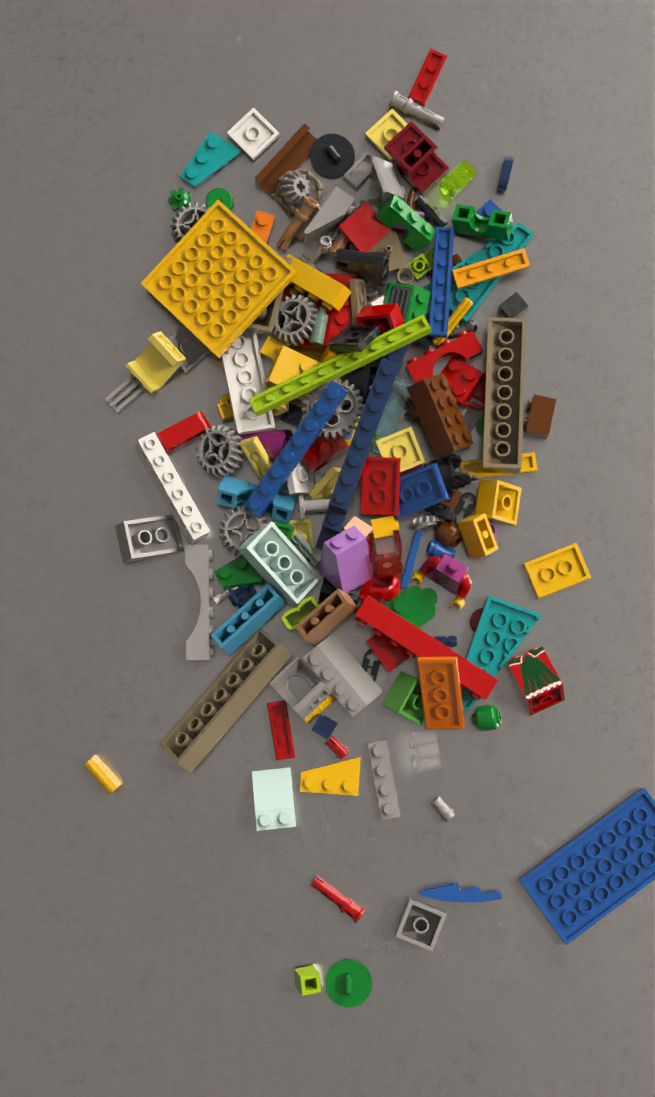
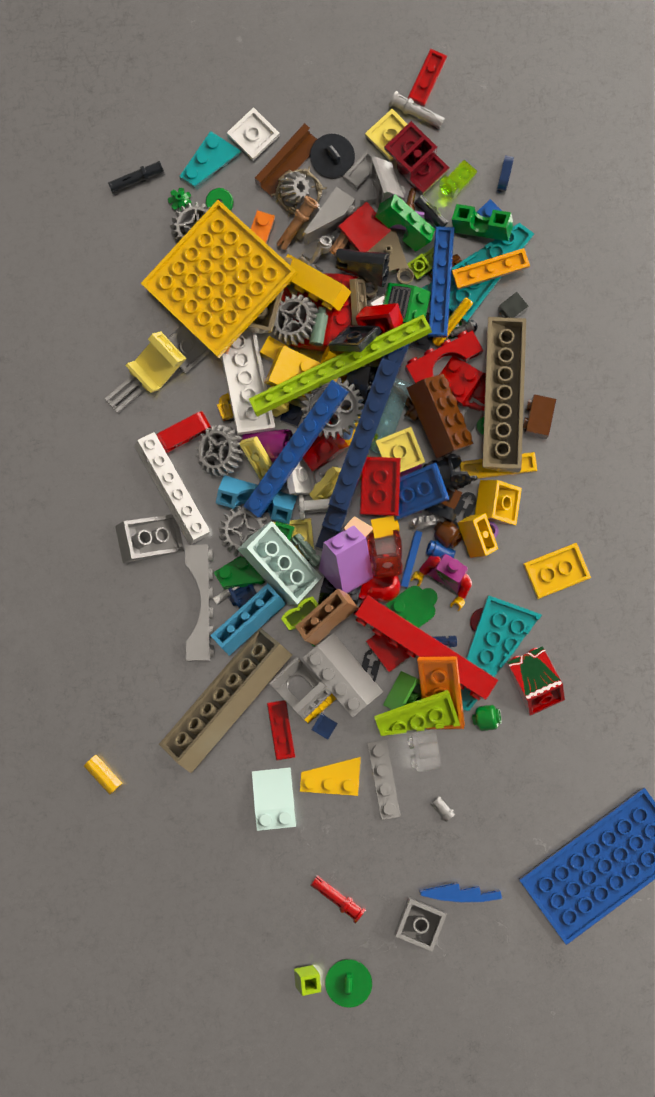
(136, 176): none -> black pin
(337, 747): red pin -> none
(425, 713): none -> lime wing

